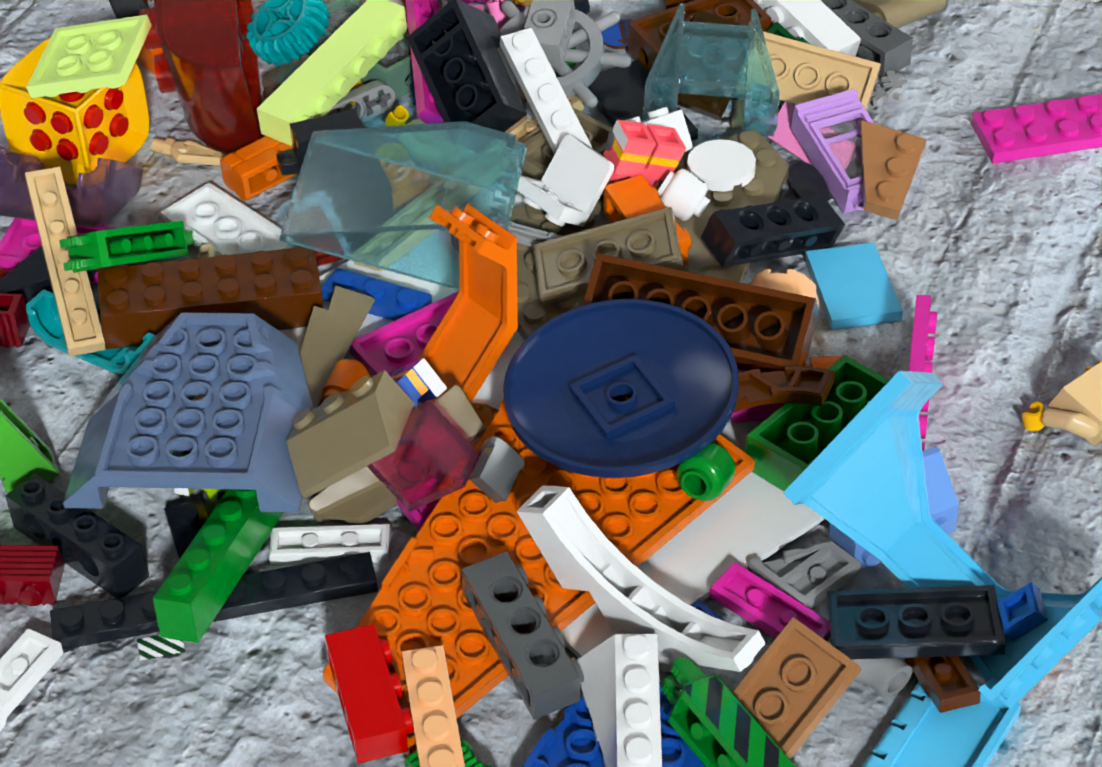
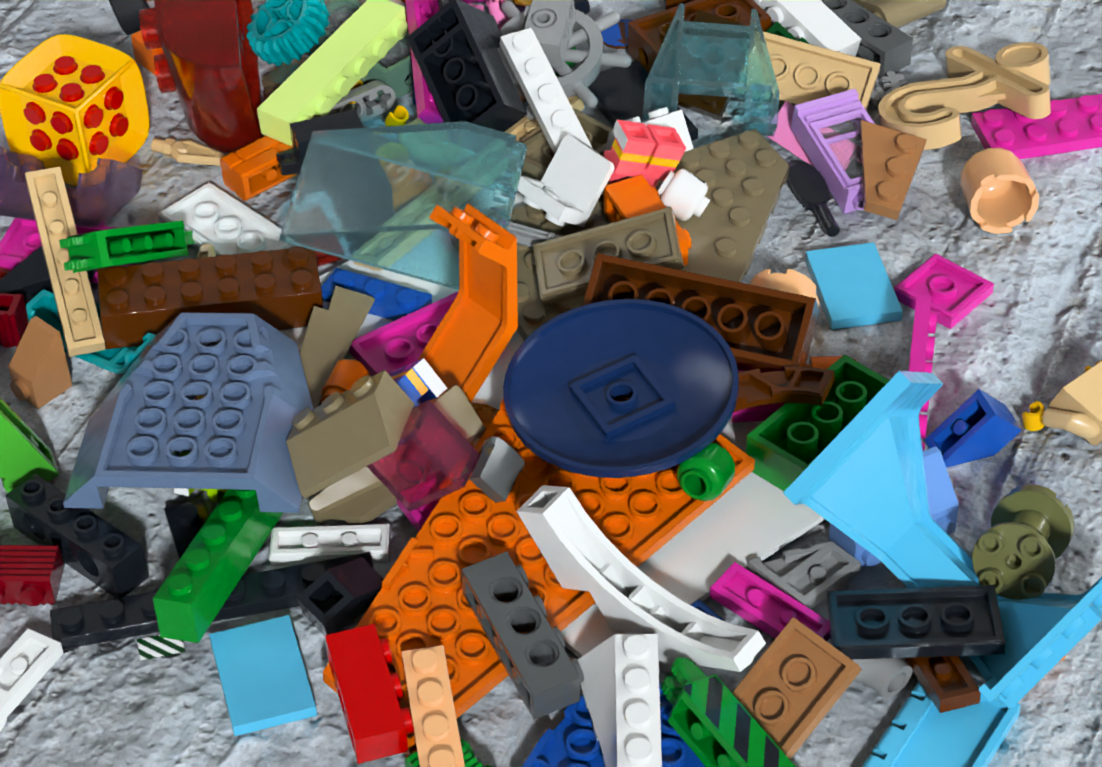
(39, 365): none -> medium nougat slope
(89, 56): yellowish green plate -> none
(262, 675): none -> medium azure tile
(340, 595): none -> black slope
(722, 164): white tile -> none
(736, 120): dark tan piece -> none
(771, 230): black brick -> none
(952, 289): none -> dark pink tile
(974, 82): none -> tan piece
(974, 430): none -> blue slope
(998, 190): none -> light nougat cylinder
(1022, 611): blue tile -> none
(1023, 542): none -> olive piece

